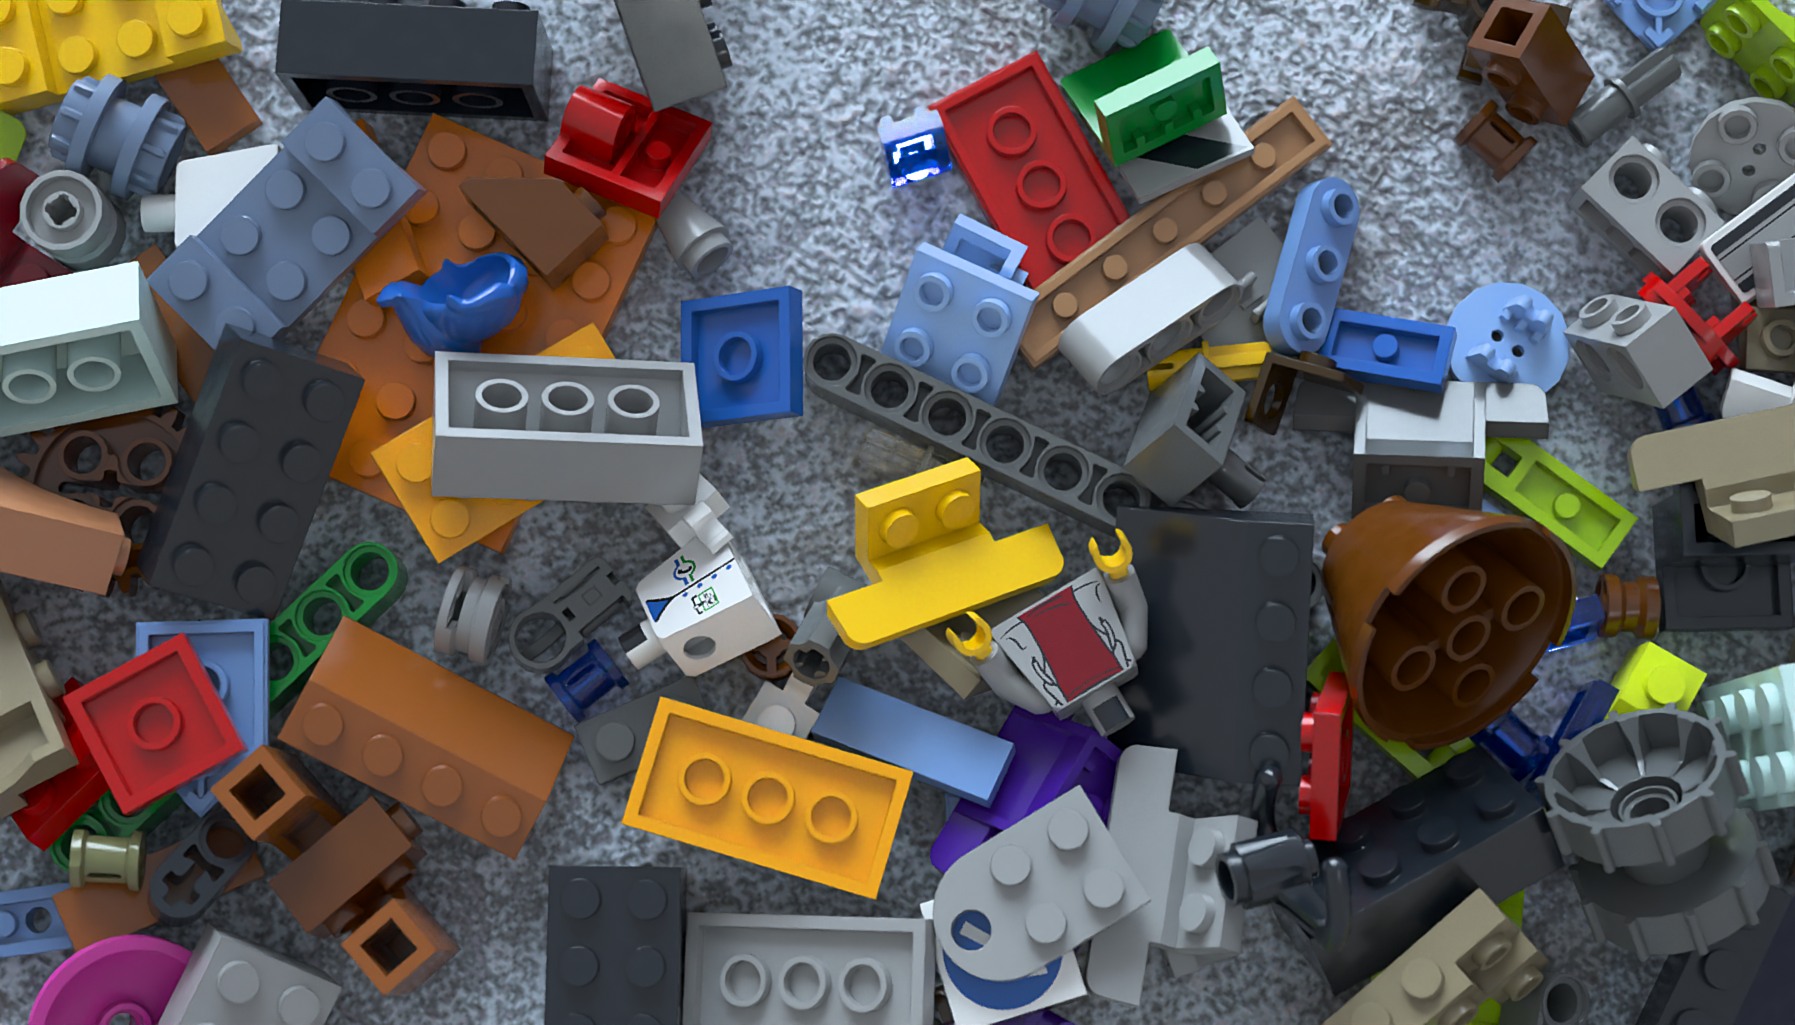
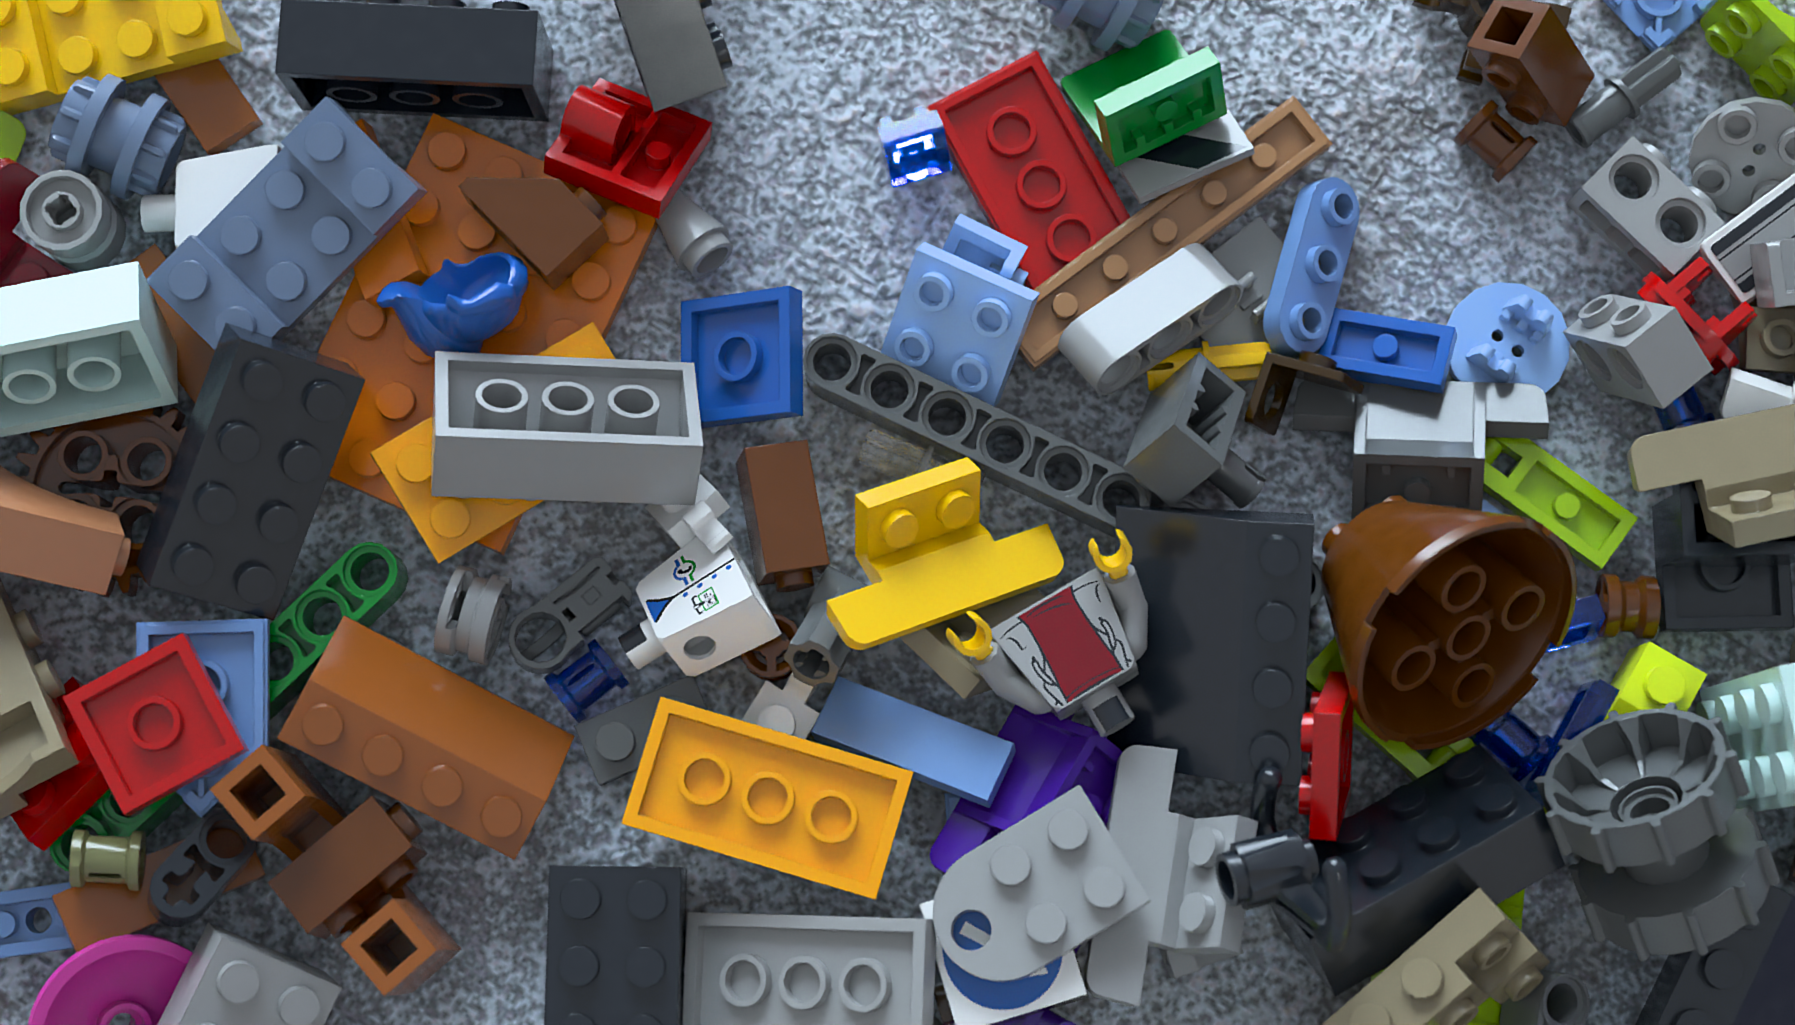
(782, 515): none -> reddish brown brick

